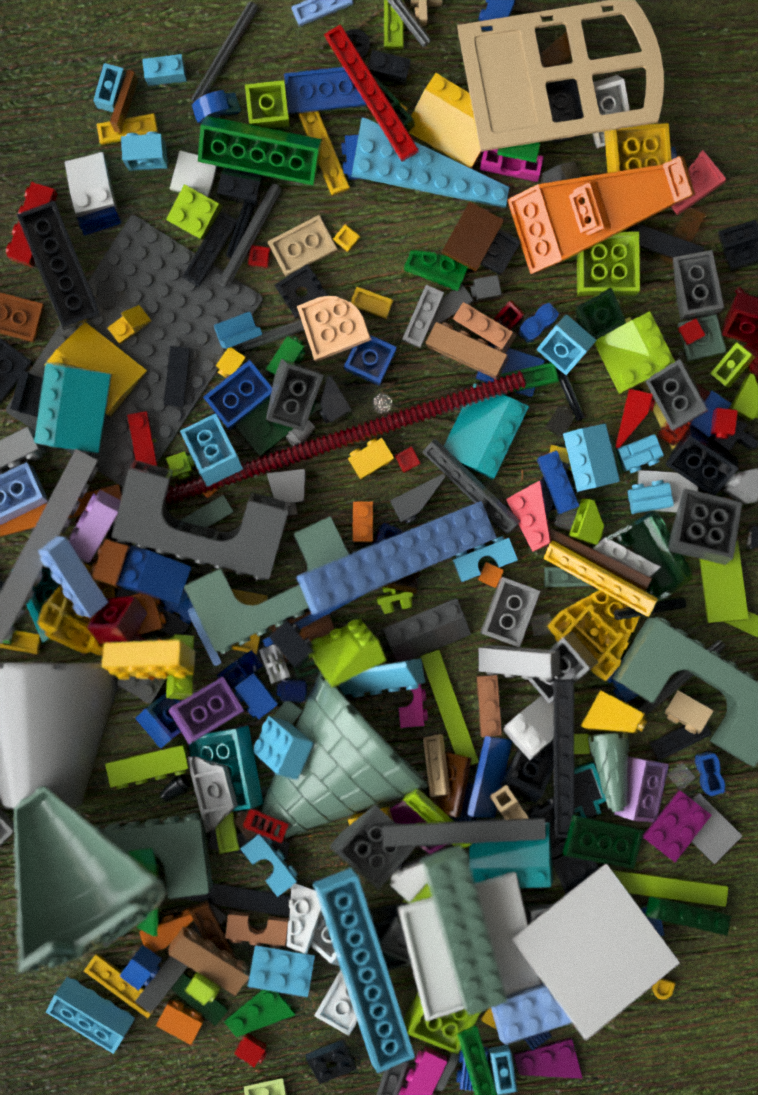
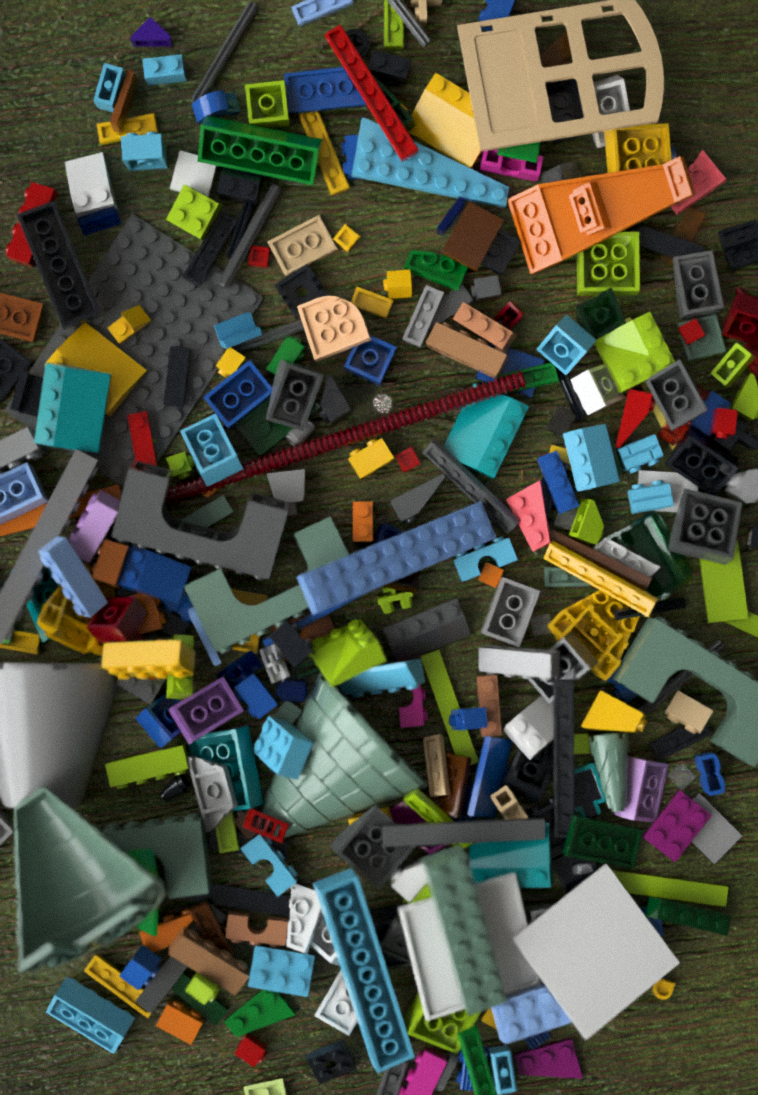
(151, 35): none -> dark purple slope
(398, 284): none -> yellow brick
(451, 216): none -> clear blue tile
(468, 718): none -> blue brick
(534, 325): blue brick -> none
(582, 868): none -> clear tile
(596, 389): none -> white slope

